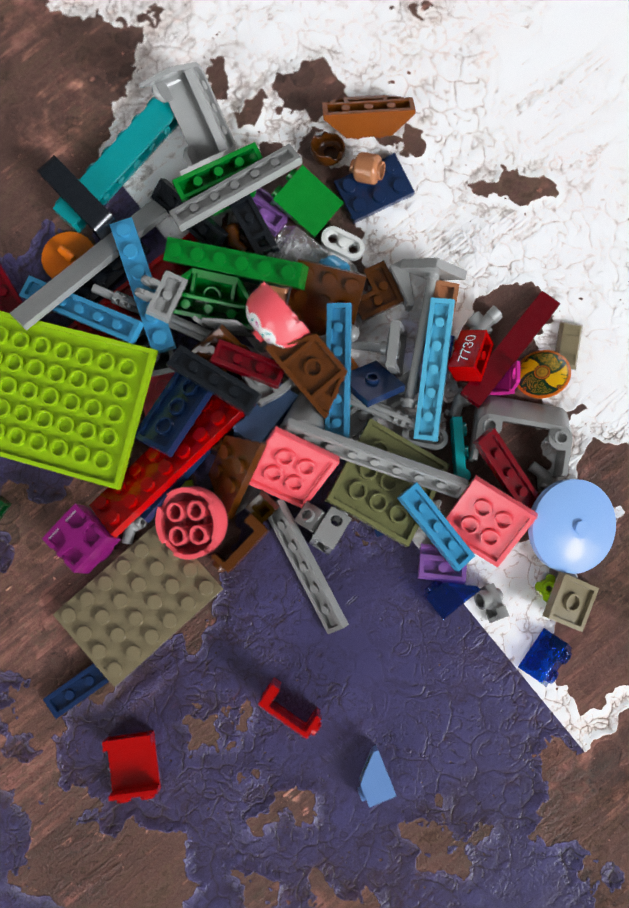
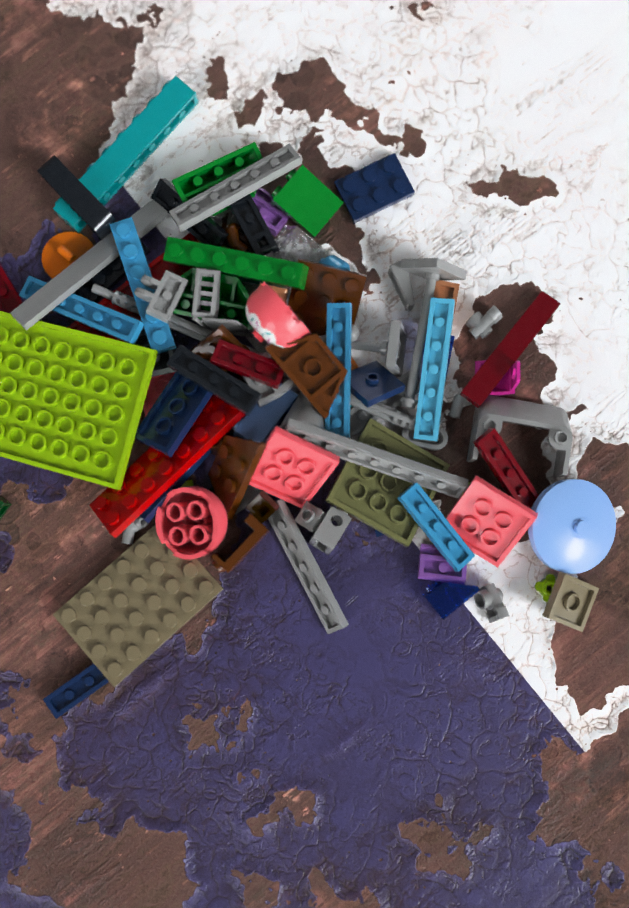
(80, 539): magenta piece -> none
(133, 766): red panel -> none
(196, 112): light grey windscreen -> none
(197, 302): none -> light grey slope
(303, 728): red panel -> none
(327, 149): reddish brown hair -> none
(344, 242): white plate -> none
(367, 168): nougat head -> none
(368, 115): dark orange wedge -> none
(374, 780): medium blue slope -> none
(383, 294): reddish brown plate -> none
(460, 452): teal plate -> none
(470, 355): red brick -> none
(544, 374): shield -> none
(544, 477): light grey arm -> none
(546, 658): clear blue bracket -> none
(569, 342): dark tan tile -> none

